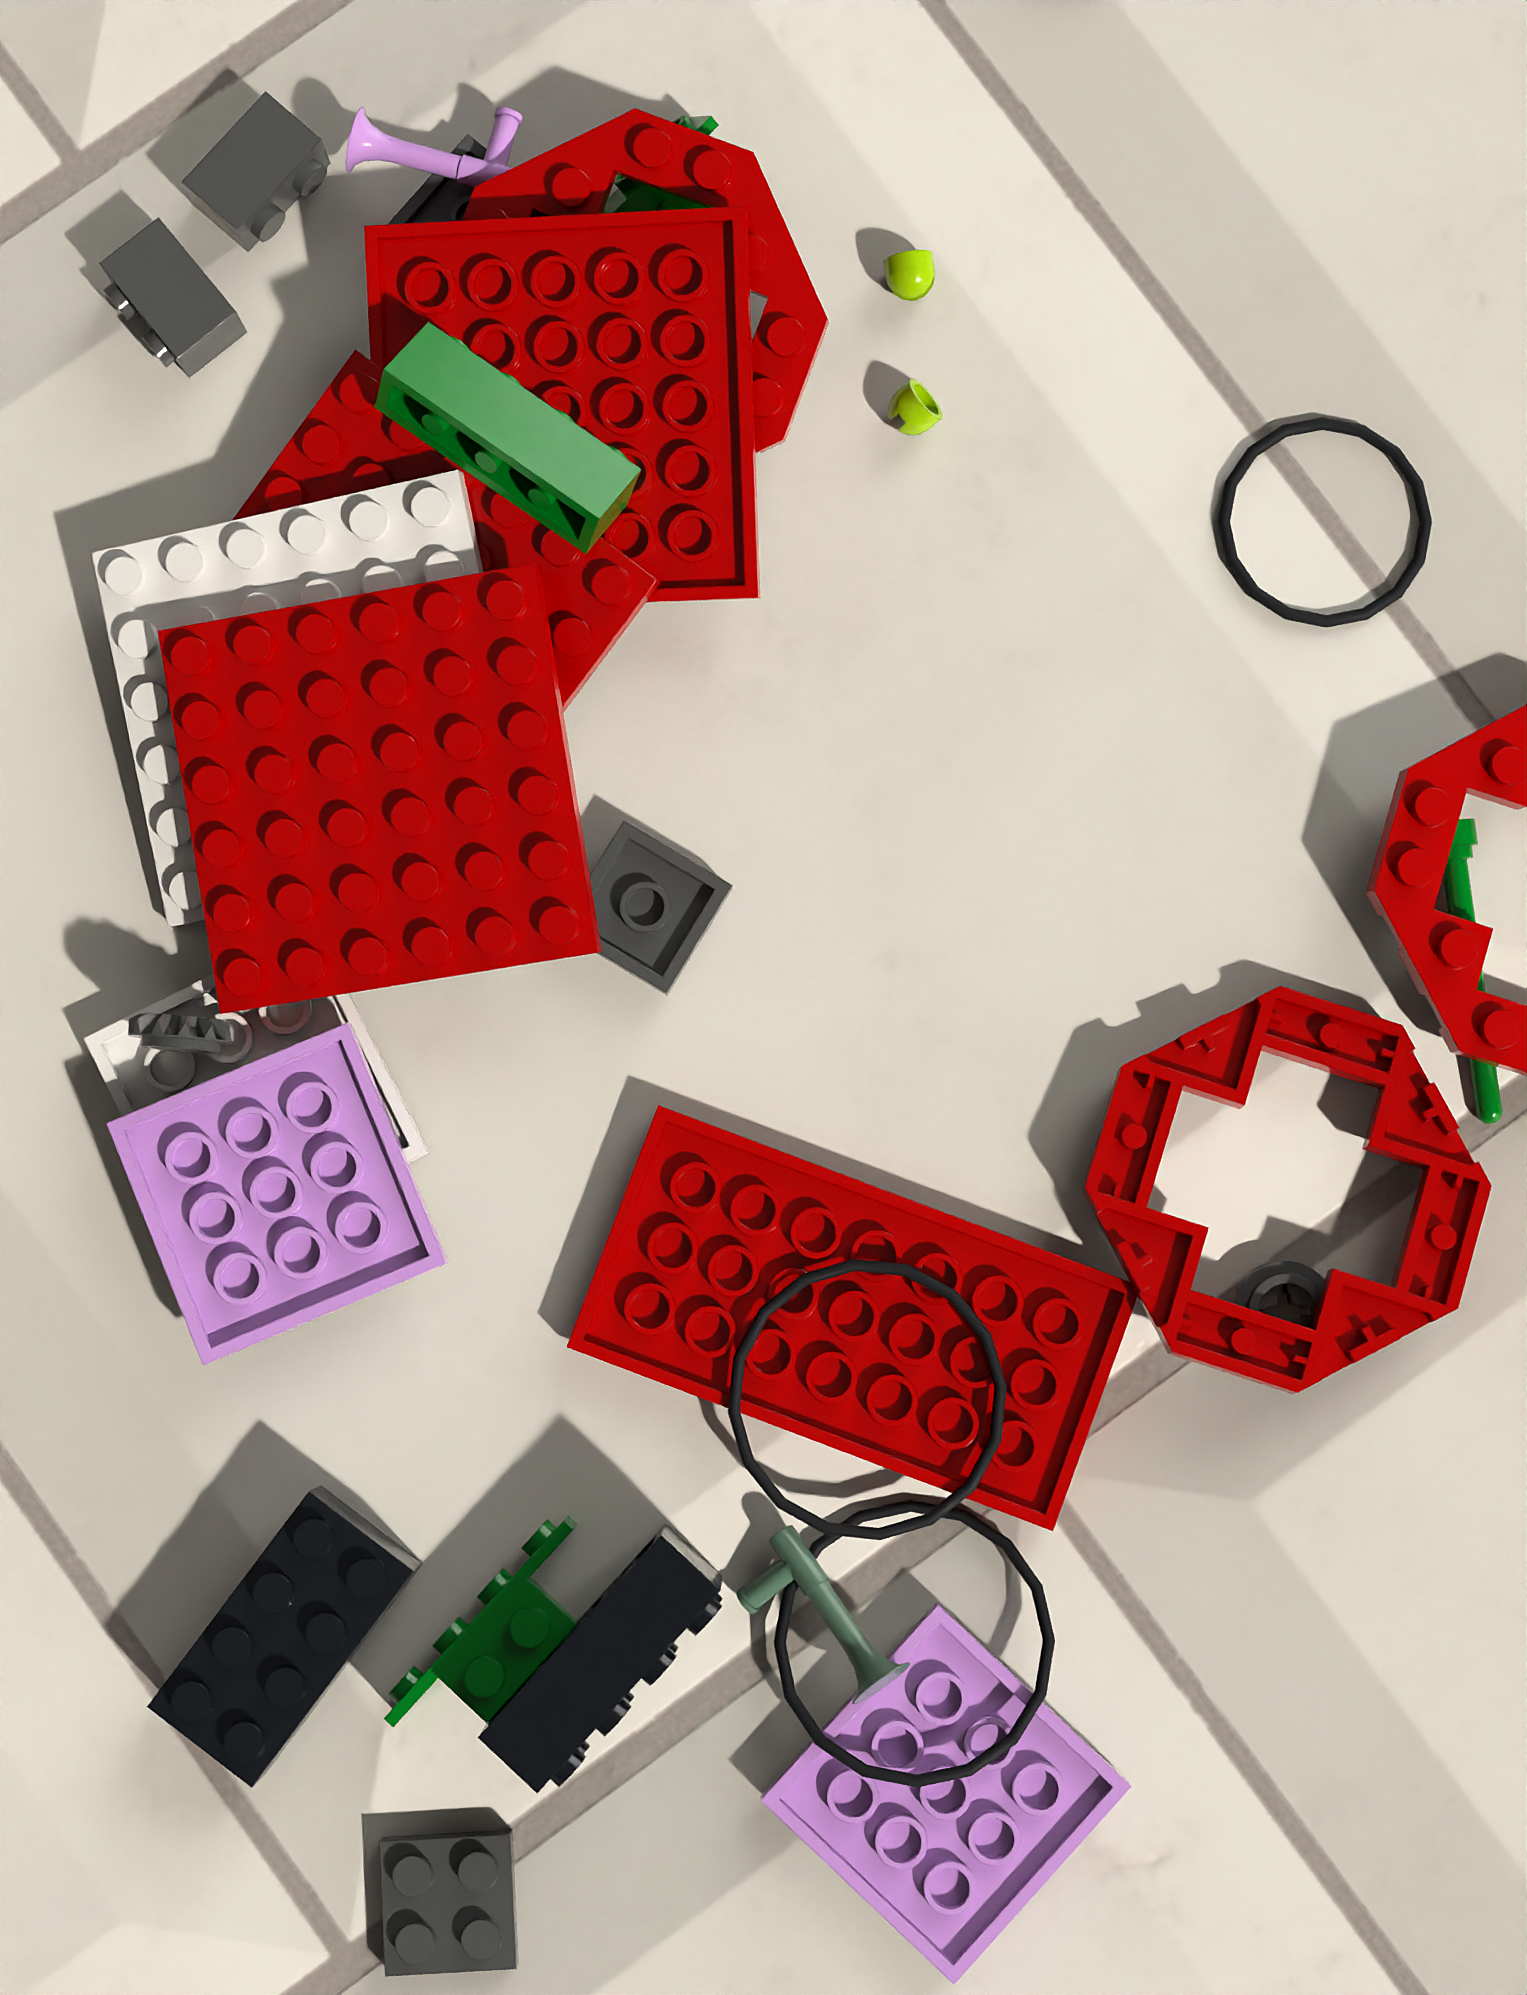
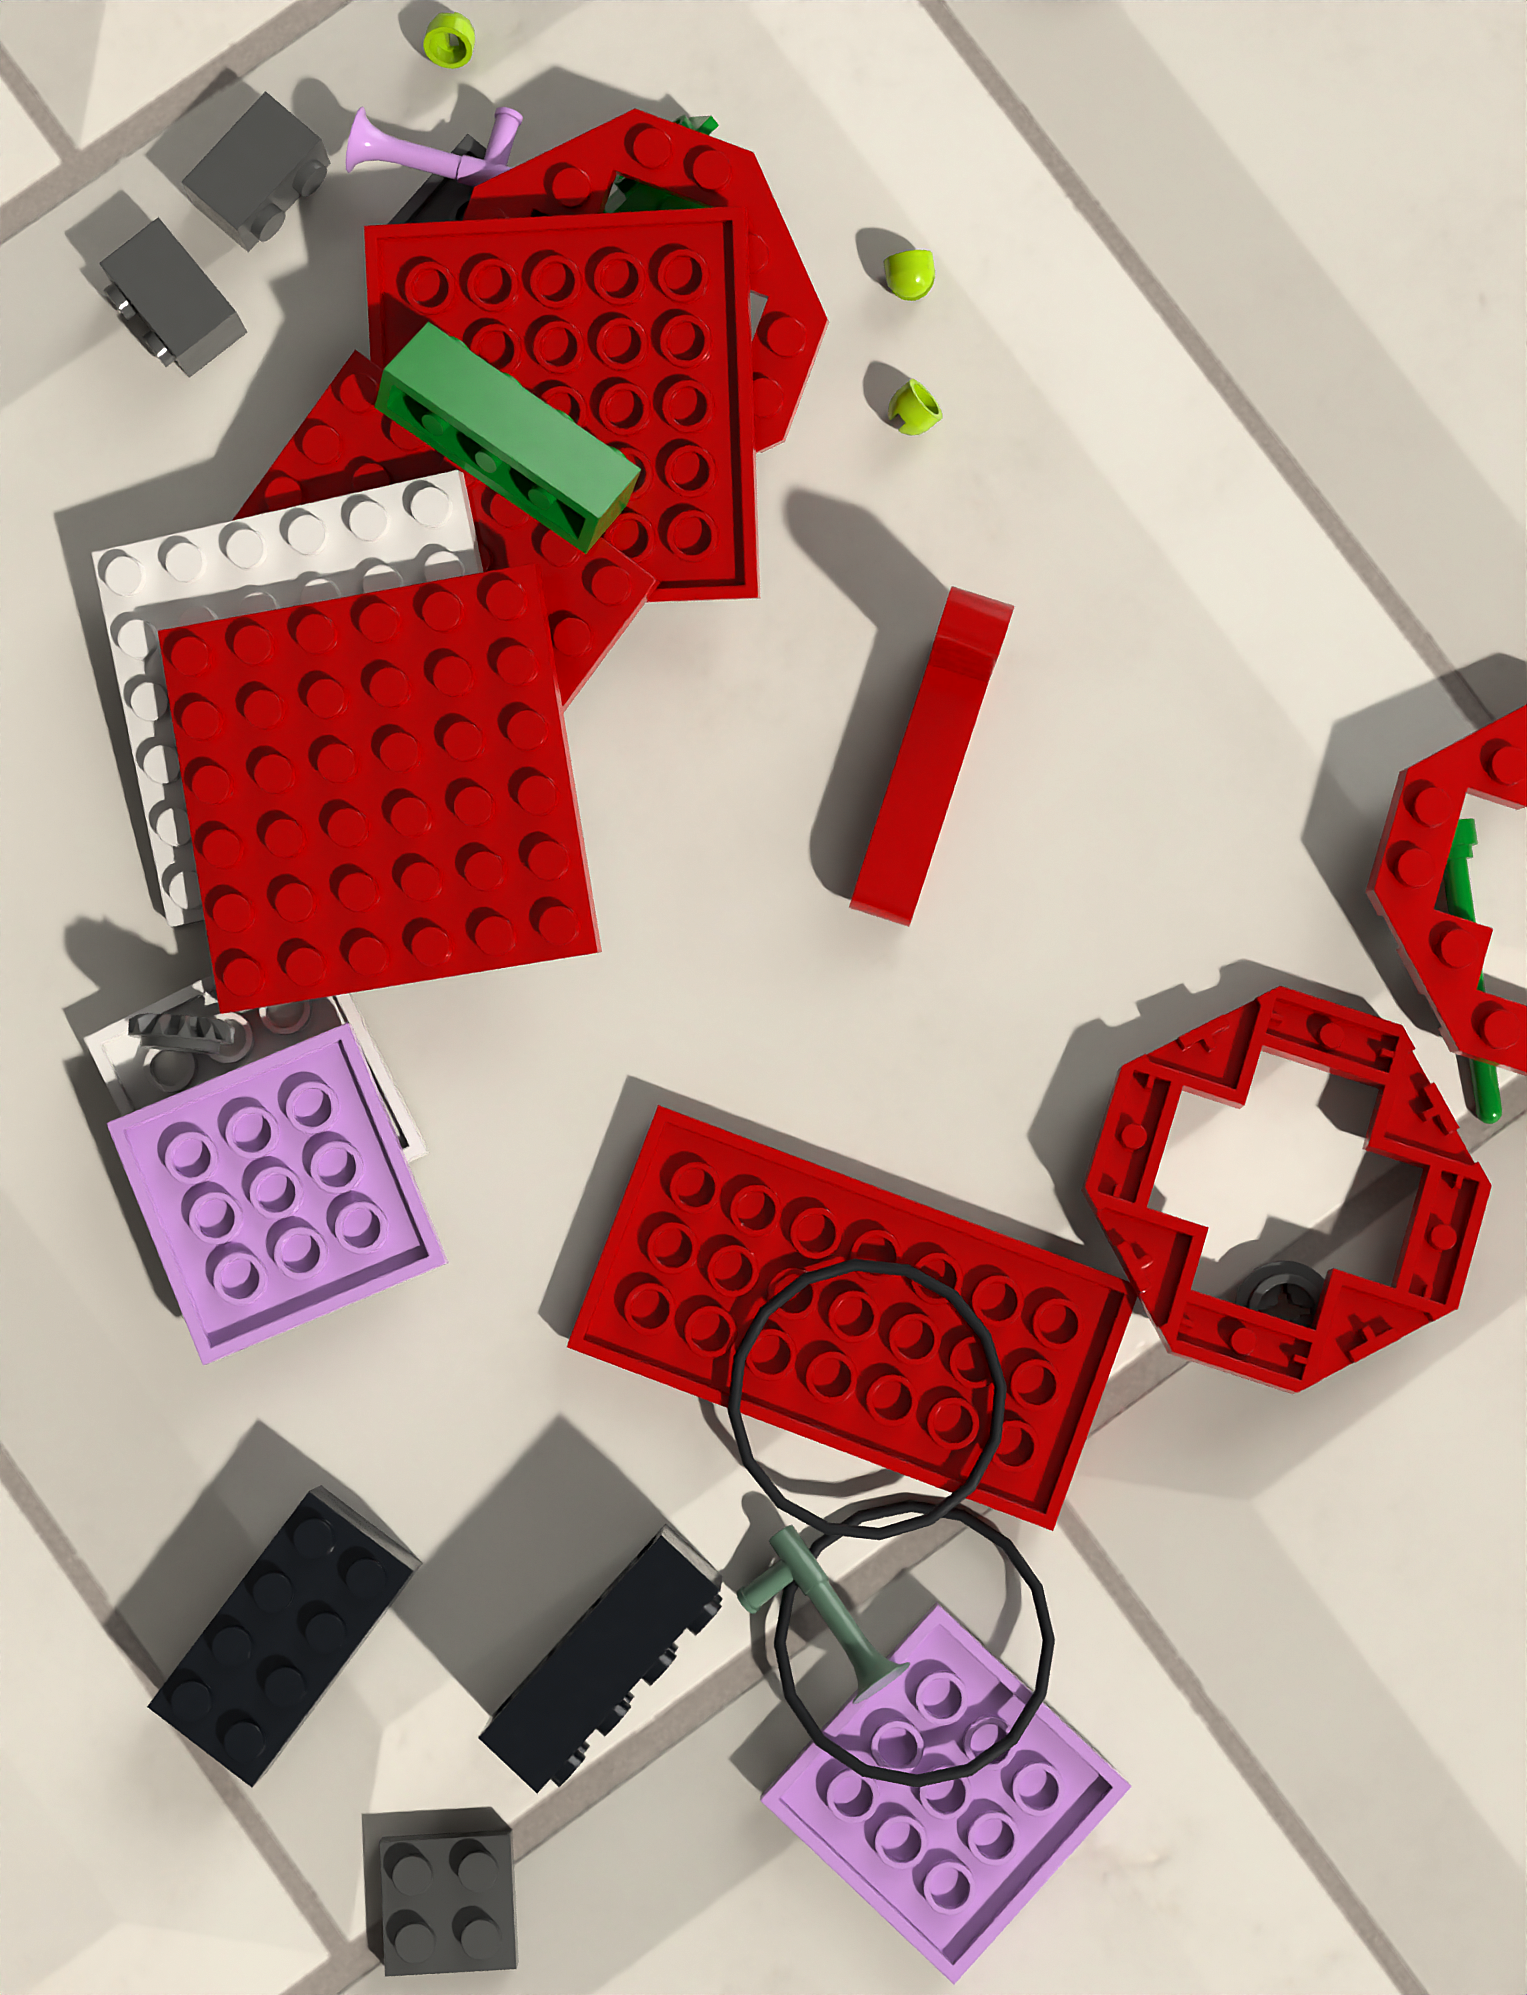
(437, 40): none -> lime hinge
(503, 1643): green bracket -> none
(652, 906): dark grey plate -> none
(931, 755): none -> red beam
(1378, 442): black piece -> none

